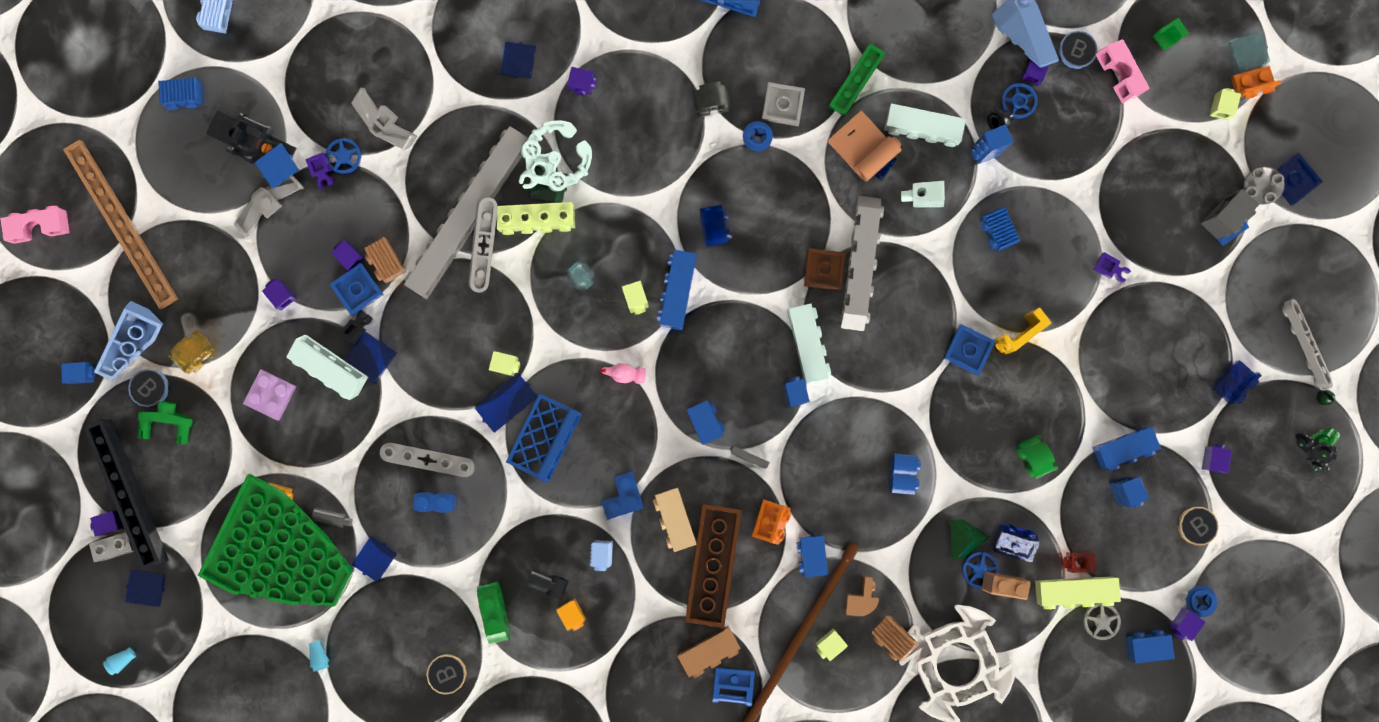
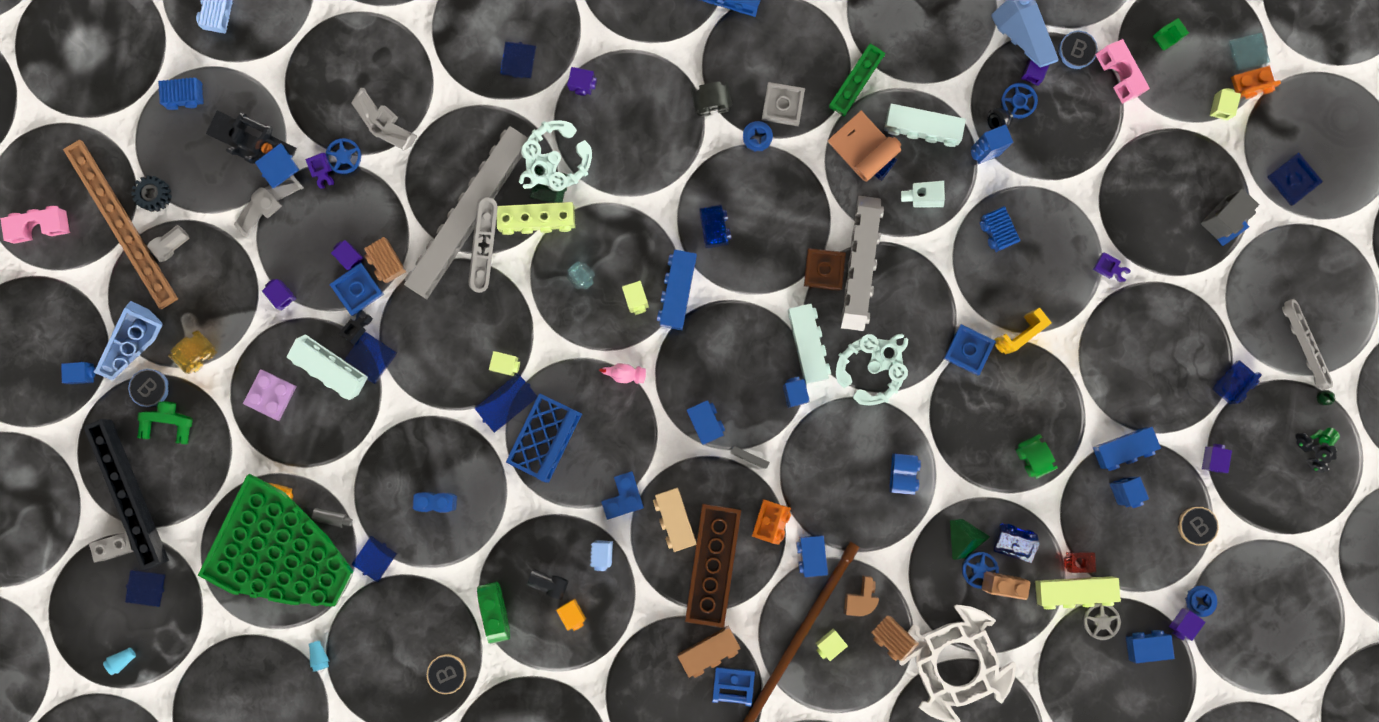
(106, 523): dark purple brick -> none
(160, 195): none -> black bush
(164, 246): none -> light grey piece
(445, 462): light grey piece -> none
(878, 363): none -> light aqua piece
(1264, 185): light grey dish -> none

